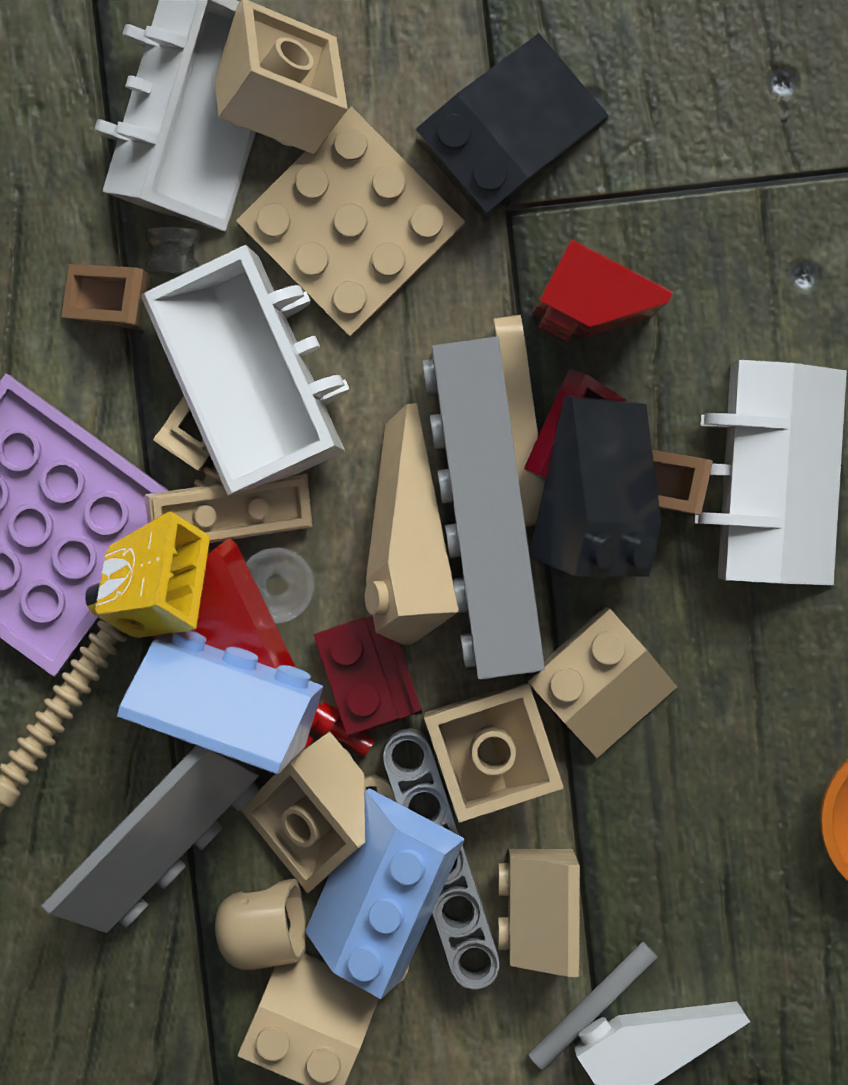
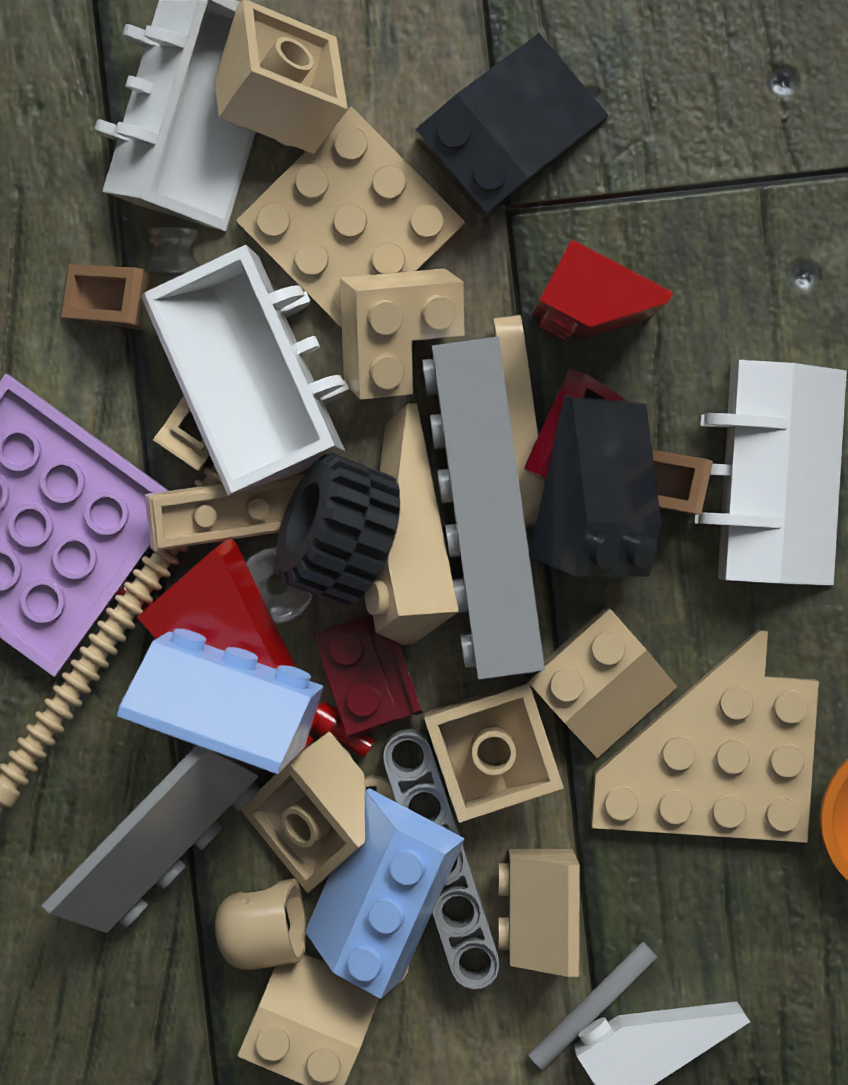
(152, 579): yellow torso -> none
(338, 529): none -> black tyre
(383, 318): none -> tan brick
(720, 758): none -> tan wing

